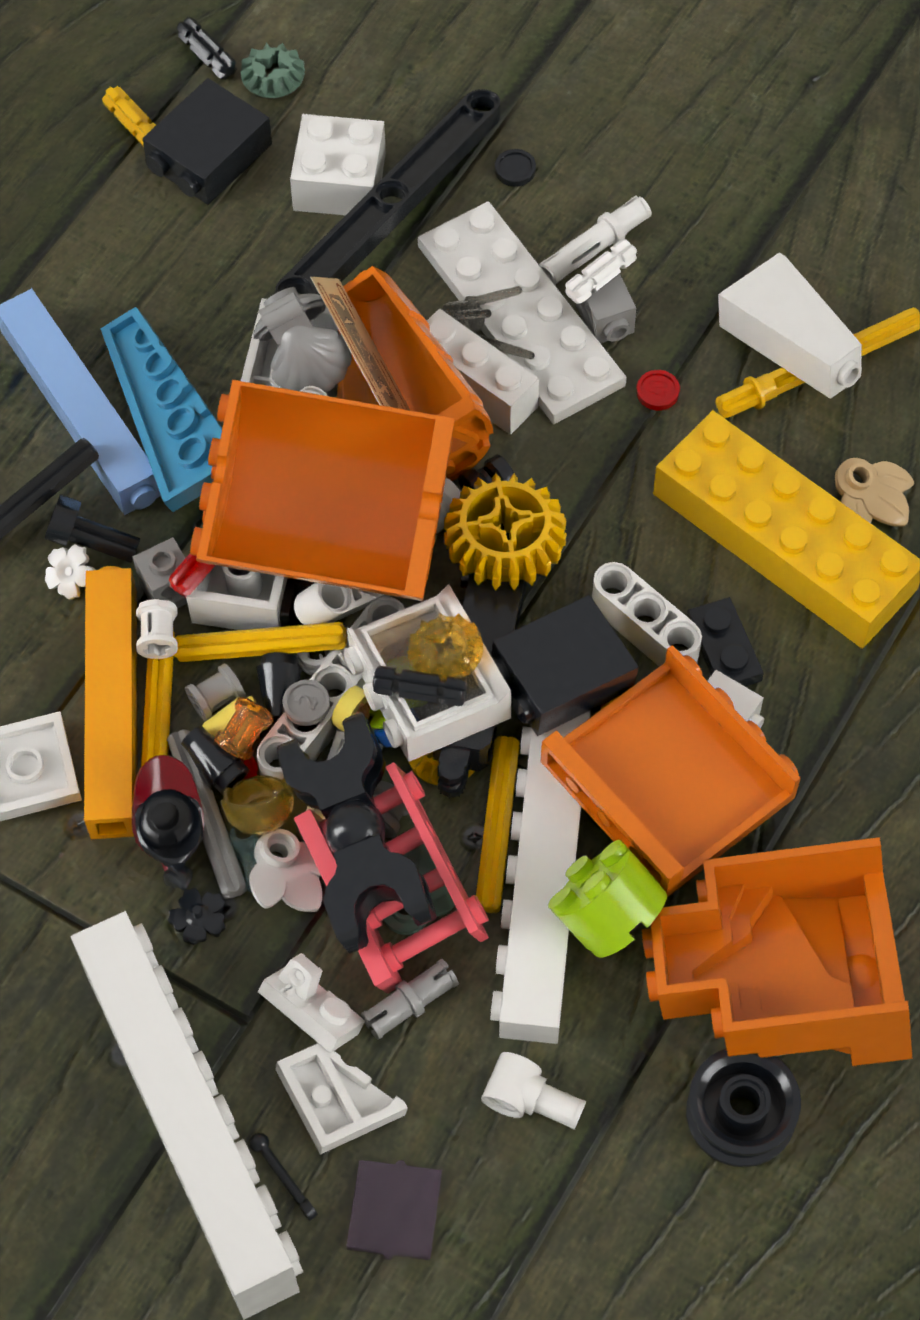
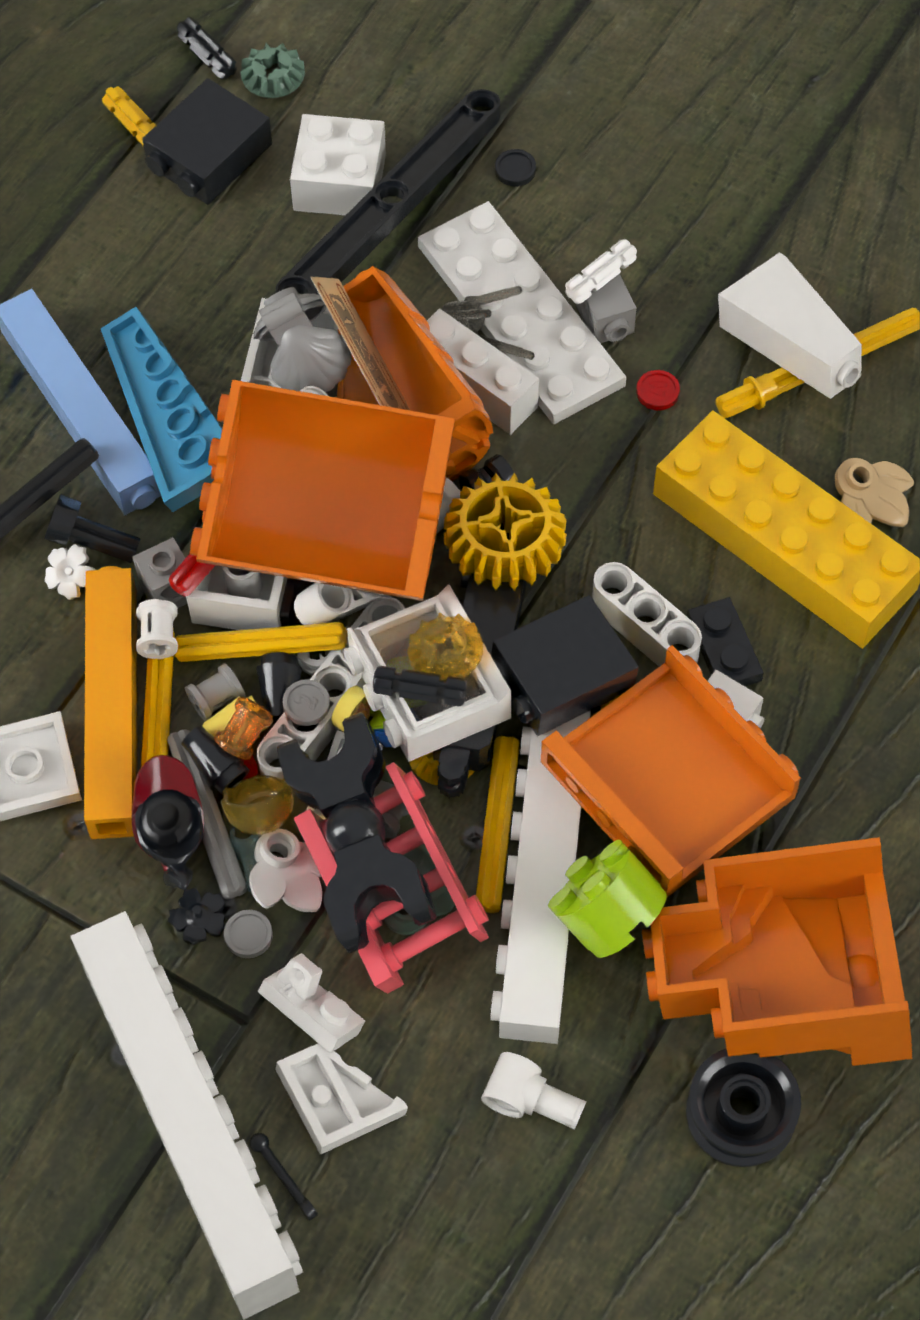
(248, 933): none -> light grey piece
(394, 1210): clear purple piece -> none
(409, 999): light grey pin -> none
(608, 231): white pin -> none

